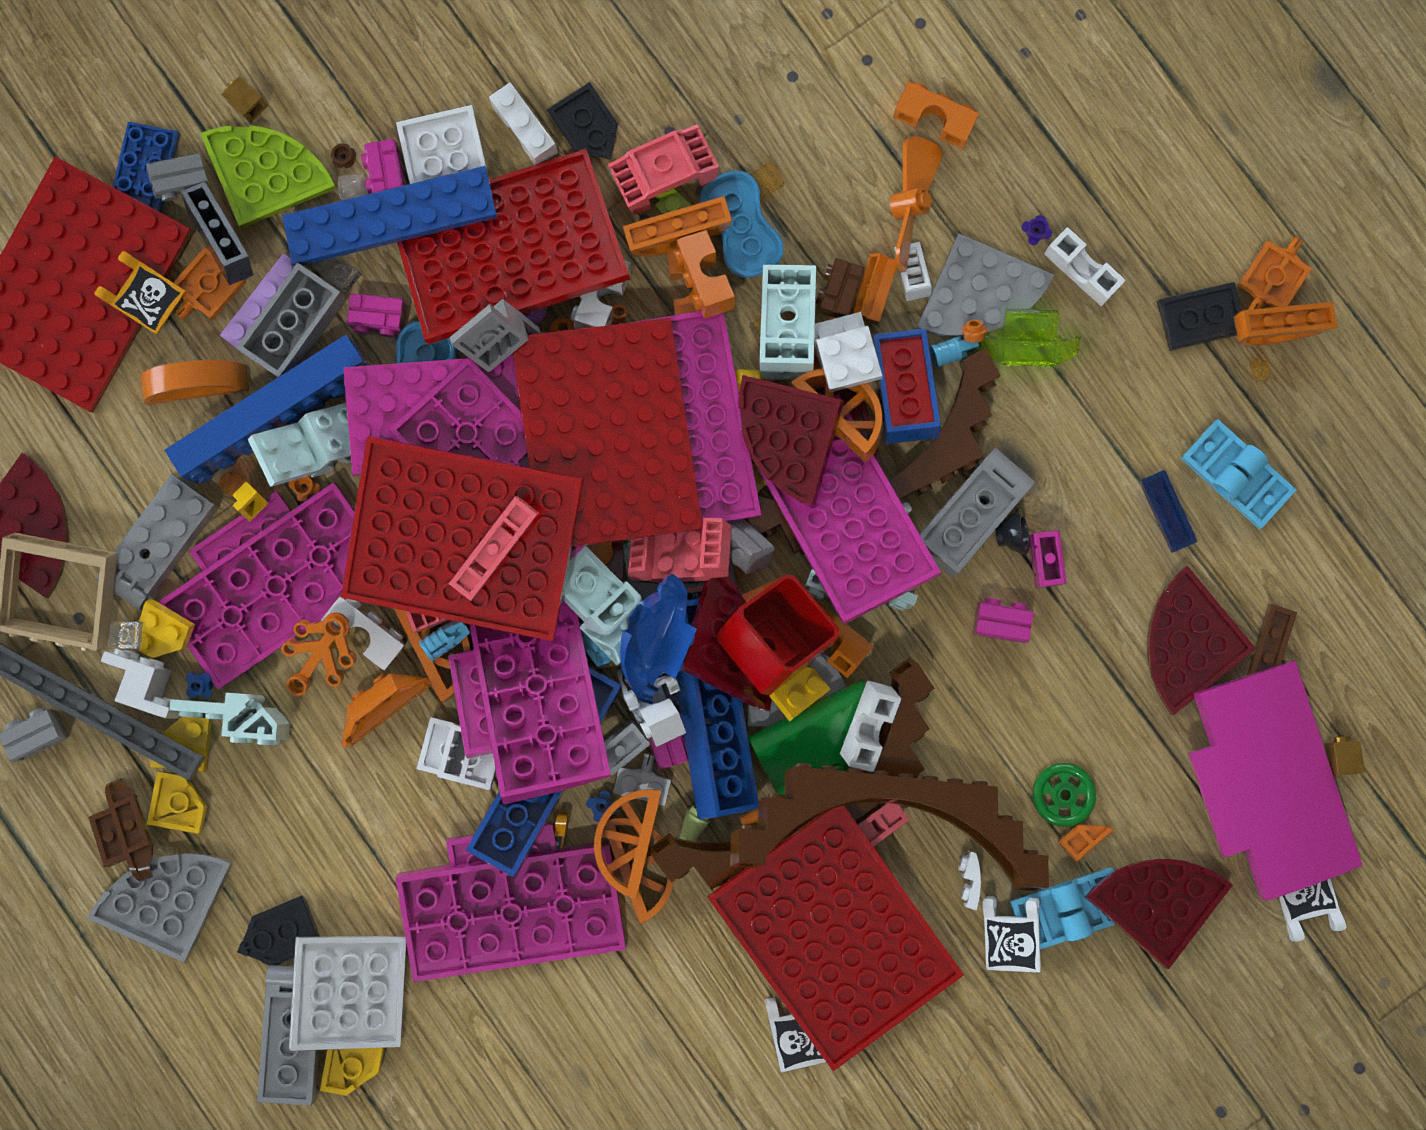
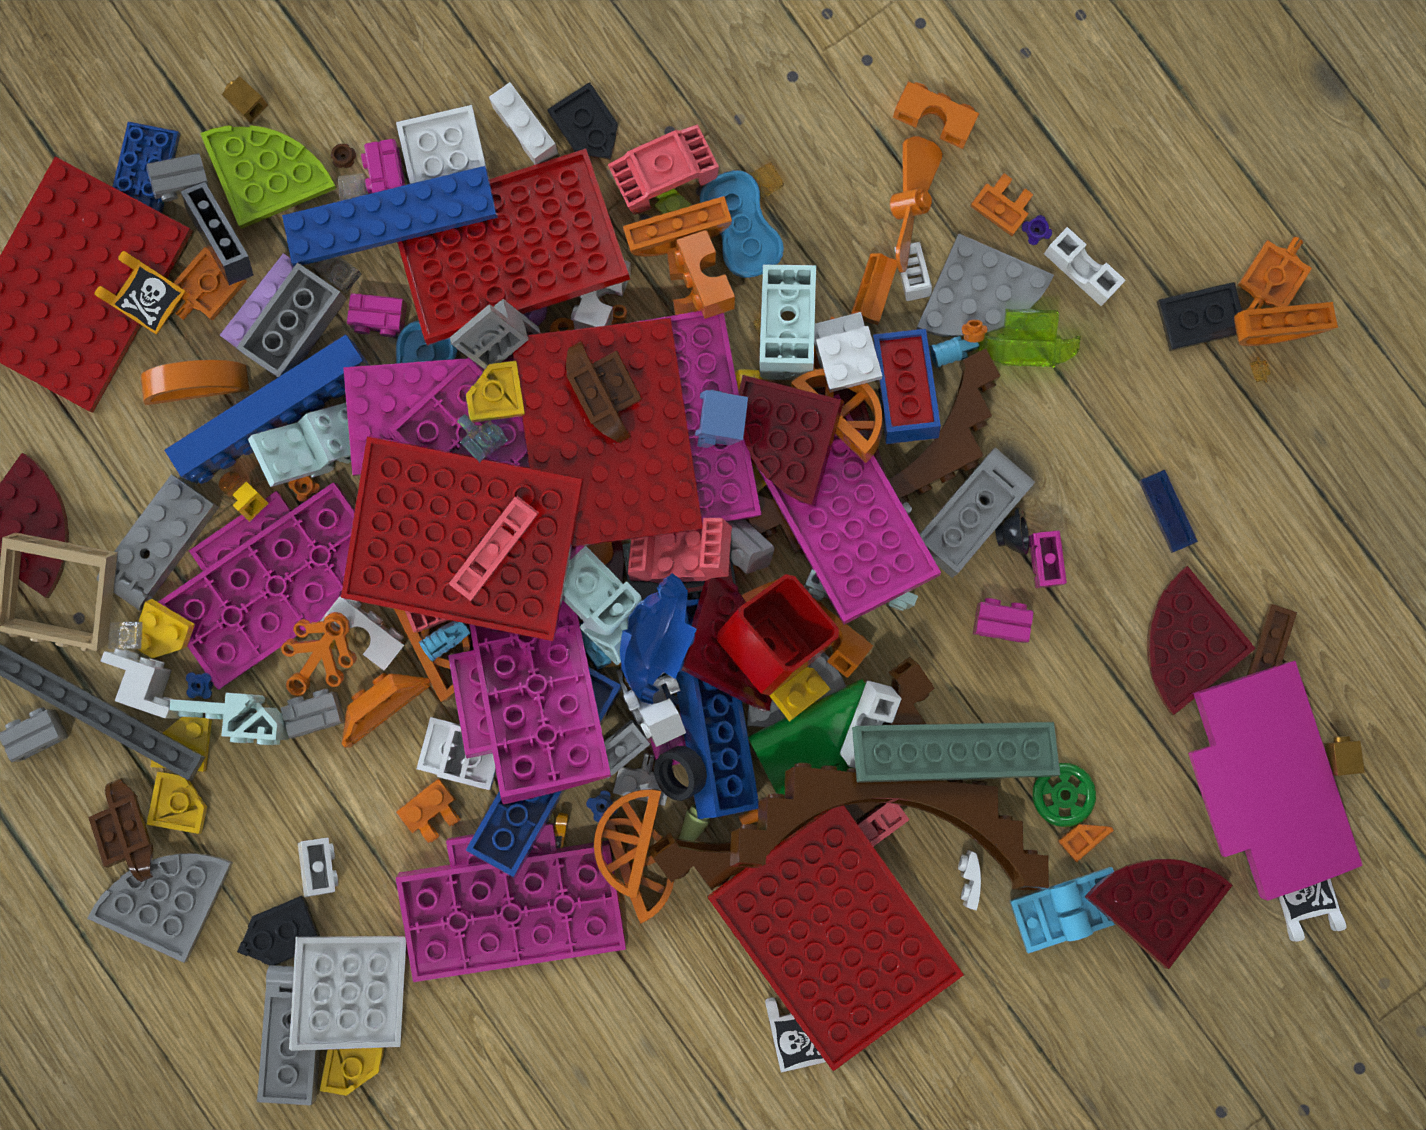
(313, 714): none -> light grey brick
(317, 867): none -> white brick
(427, 805): none -> orange plate
(483, 439): none -> clear light blue plate
(496, 394): none -> yellow plate
(602, 389): none -> reddish brown plate
(666, 779): none -> black tyre
(721, 418): none -> medium blue plate
(841, 288): reddish brown brick -> none
(955, 751): none -> sand green plate
(1000, 209): none -> orange plate
(1010, 940): flag -> none
(1238, 473): medium azure plate -> none

